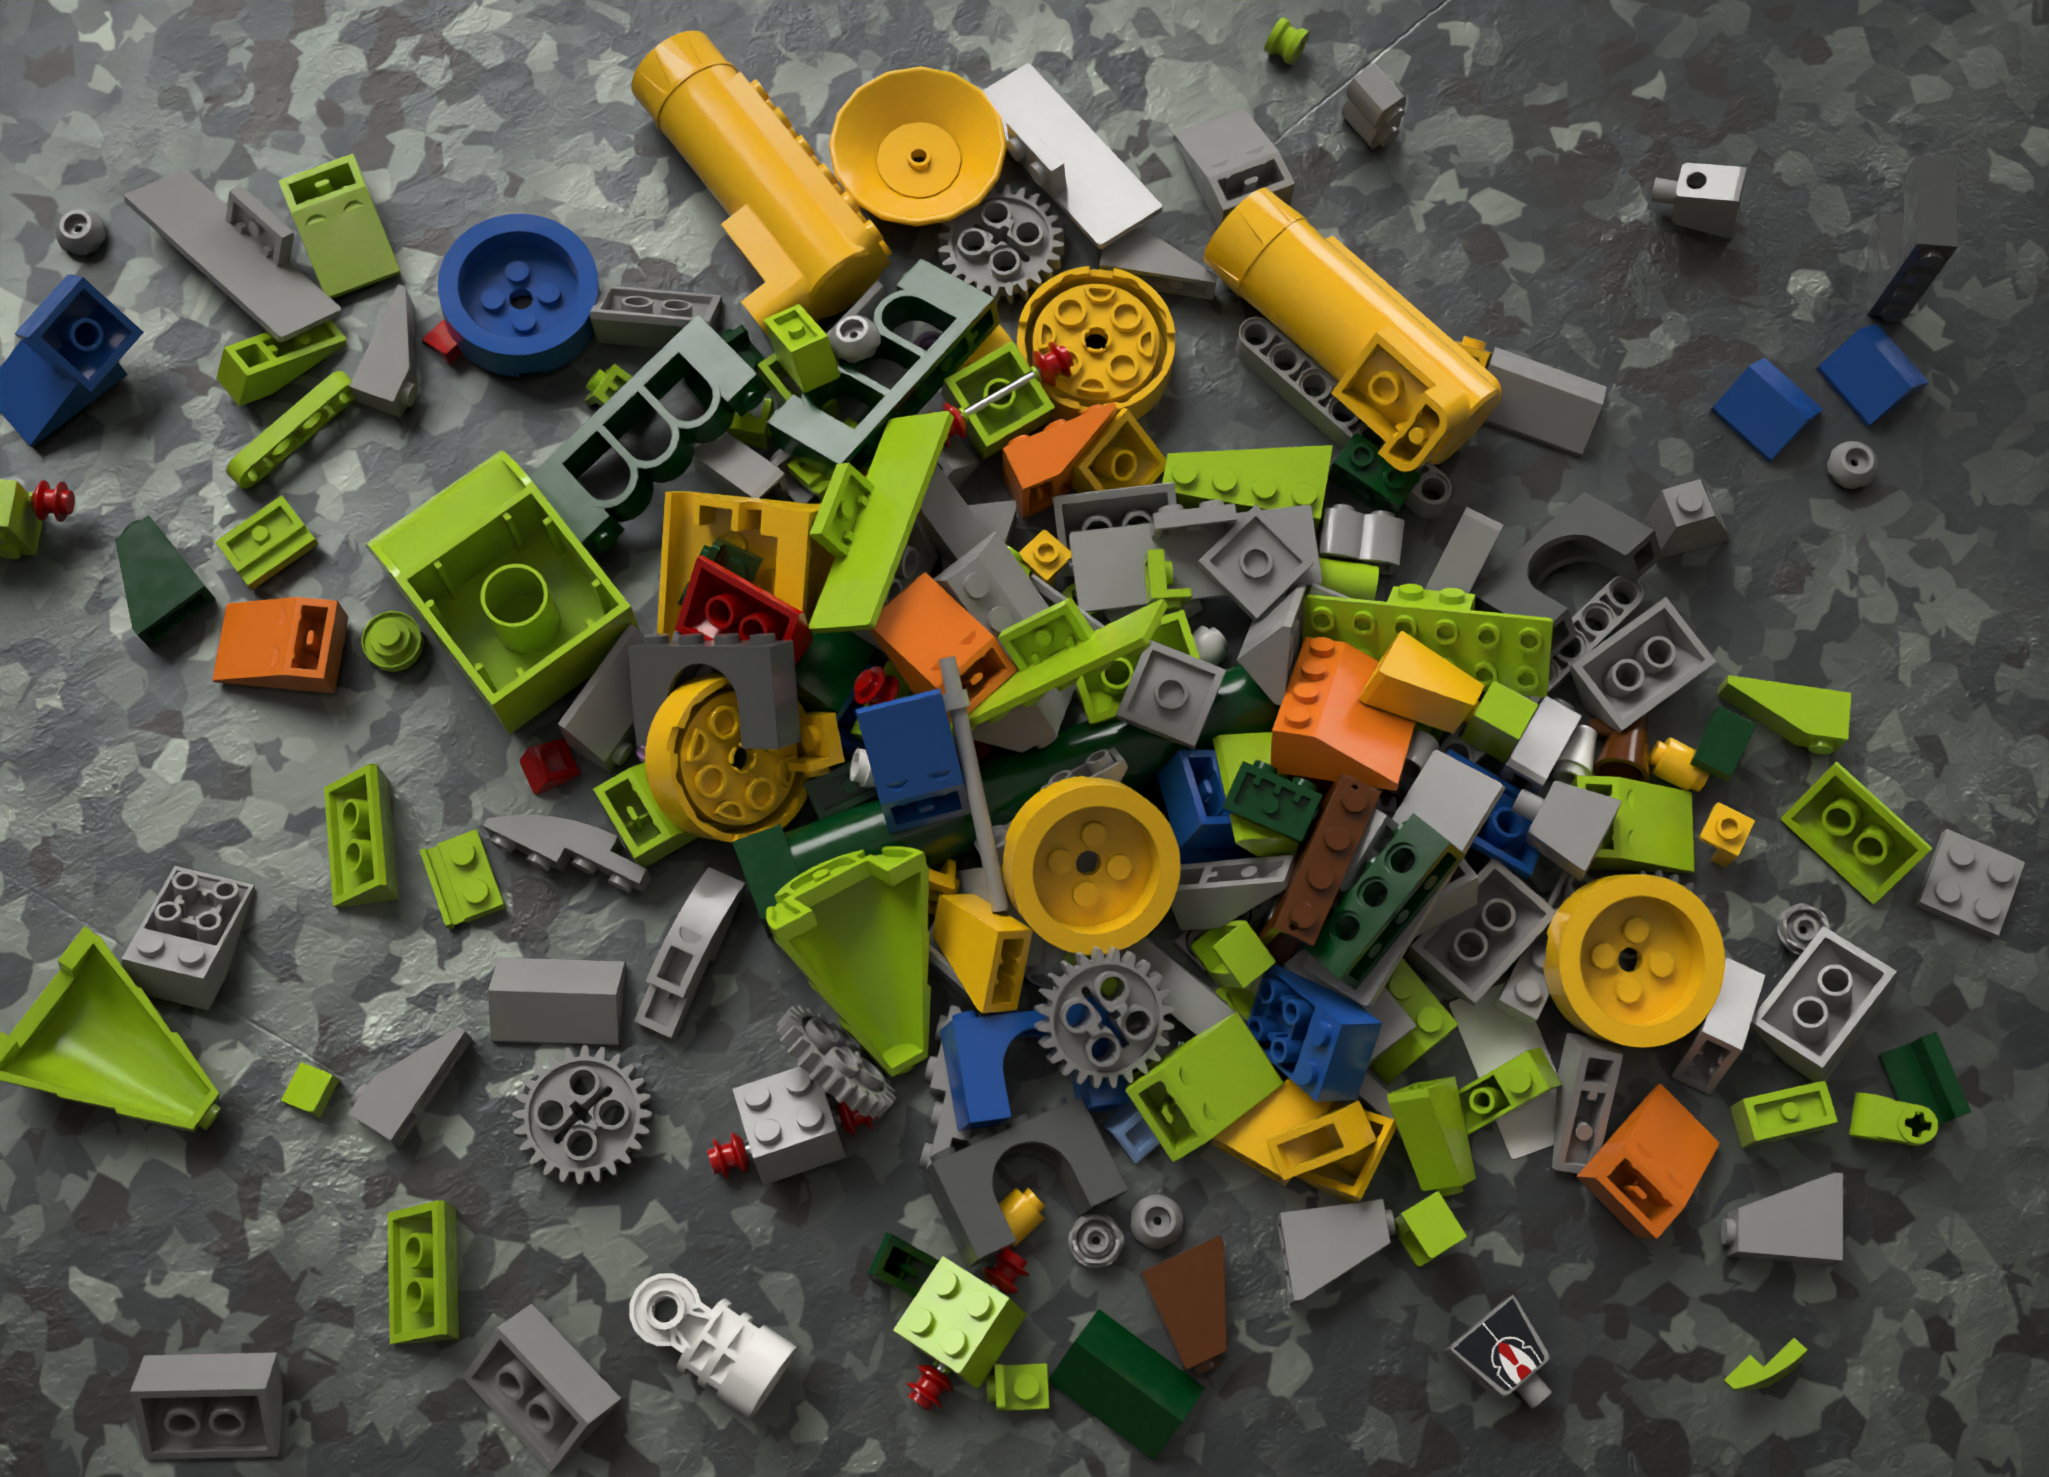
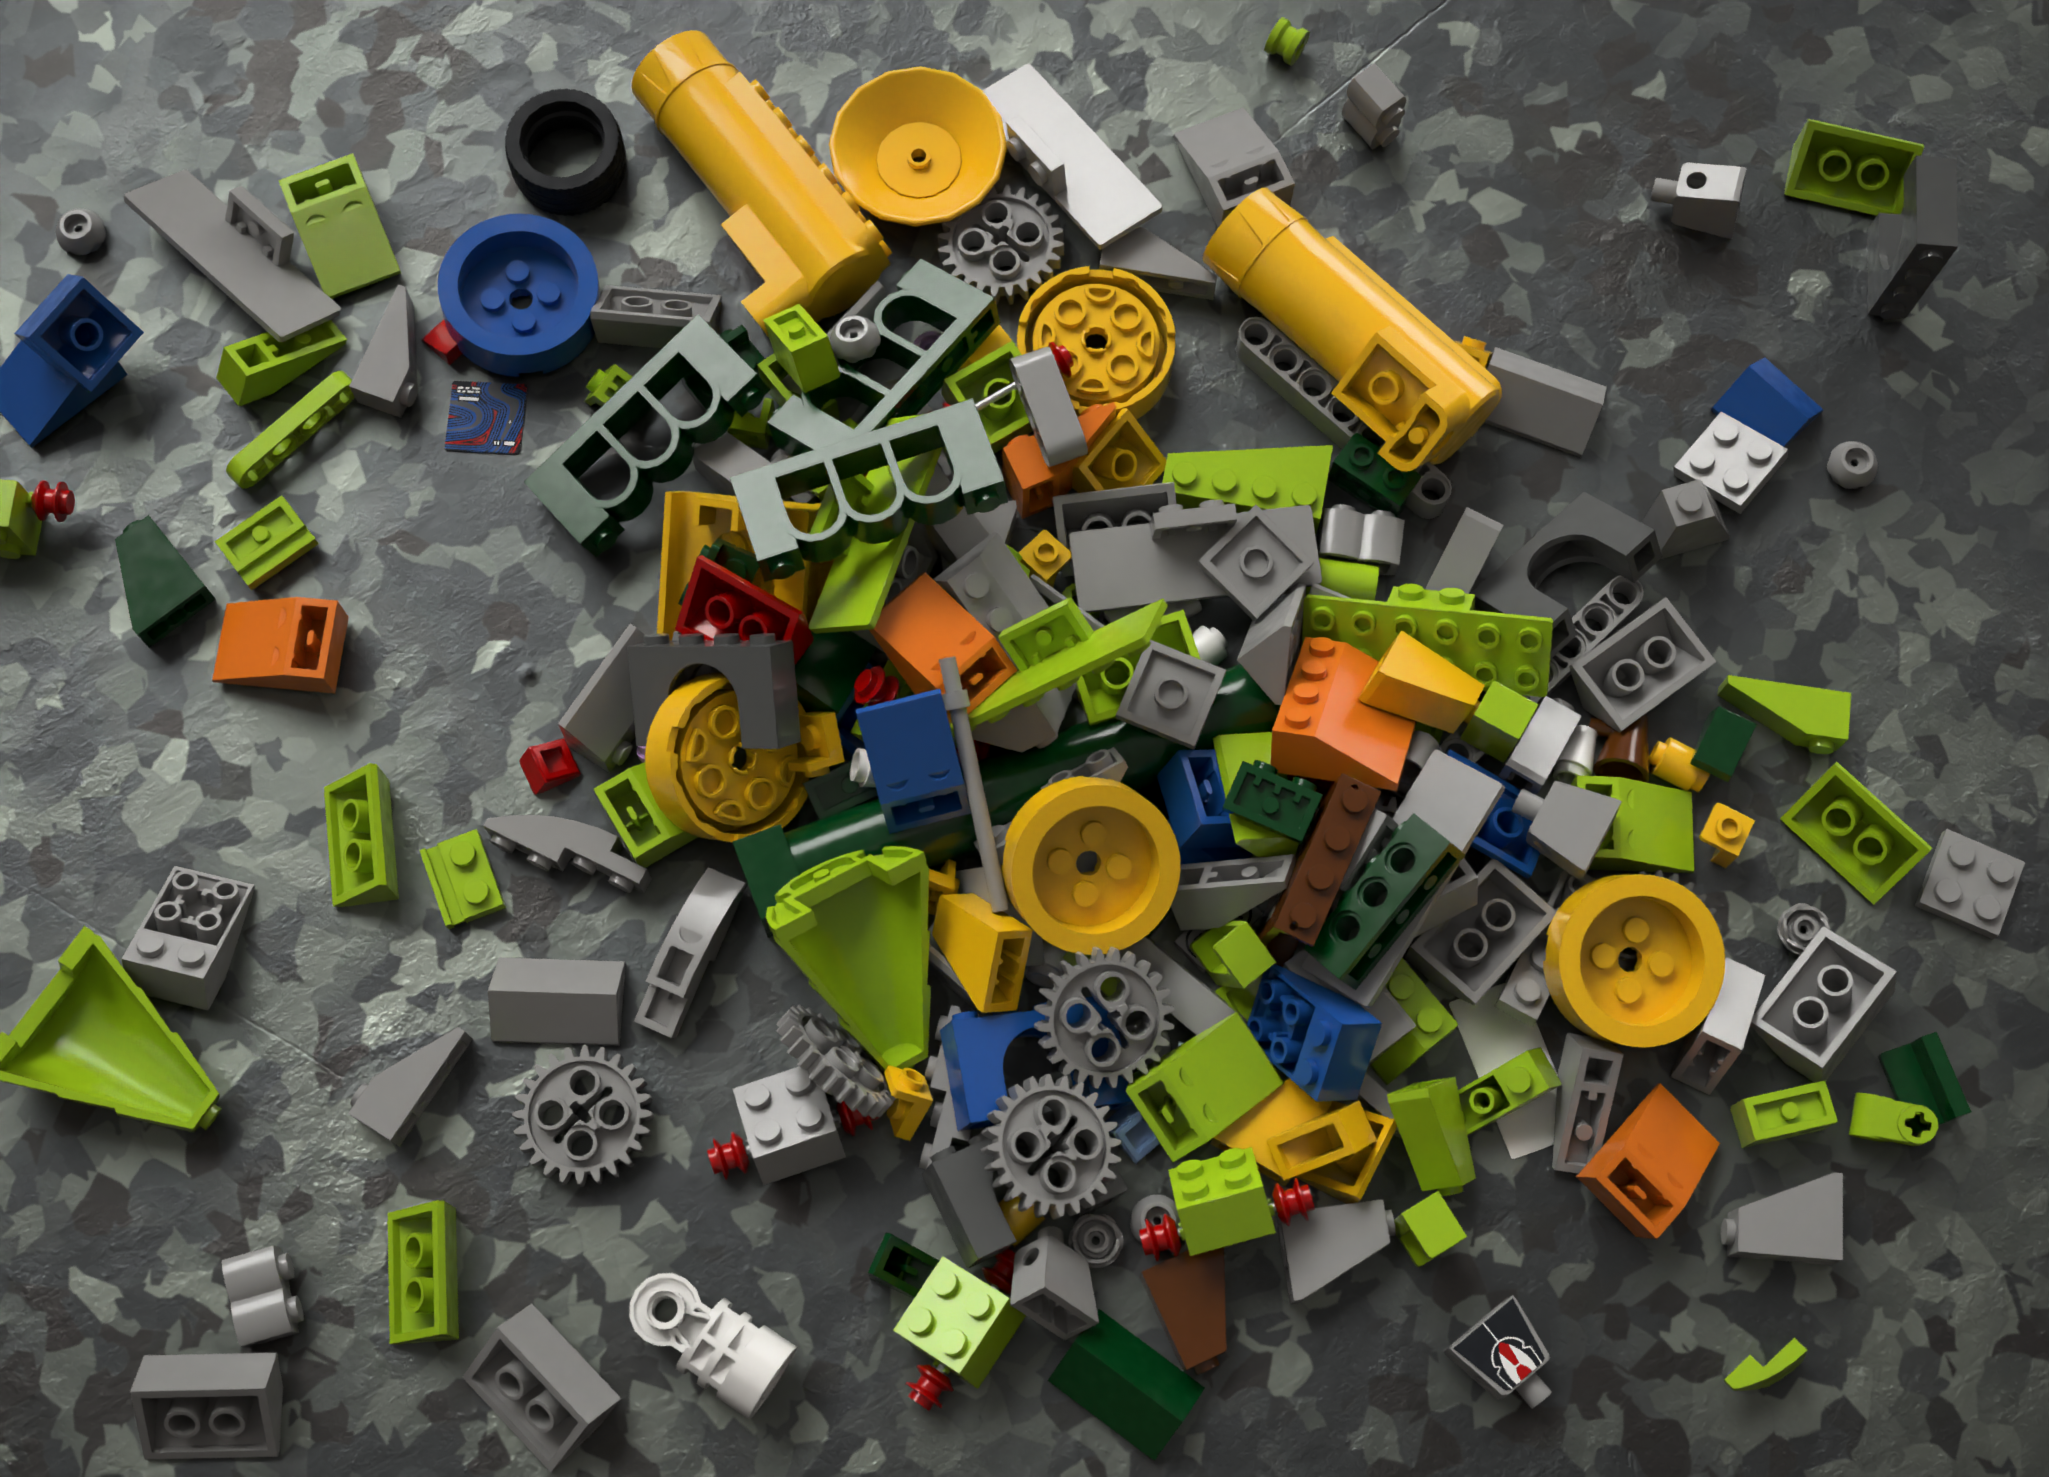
(262, 1296): none -> light grey brick
(310, 1089): lime slope -> none
(392, 641): lime plate -> none
(486, 417): none -> sticker
(505, 589): lime brick -> none
(551, 113): none -> black tyre
(911, 1101): none -> yellow bracket
(955, 428): none -> fence
(1018, 1387): lime bracket -> none
(1048, 406): none -> light grey beam
(1054, 1285): none -> light grey torso
(1079, 1173): none -> light grey gear
(1158, 576): lime bracket -> none
(1222, 1205): none -> lime brick
(1731, 461): none -> plate
(1850, 168): none -> lime slope
(1871, 374): blue slope -> none

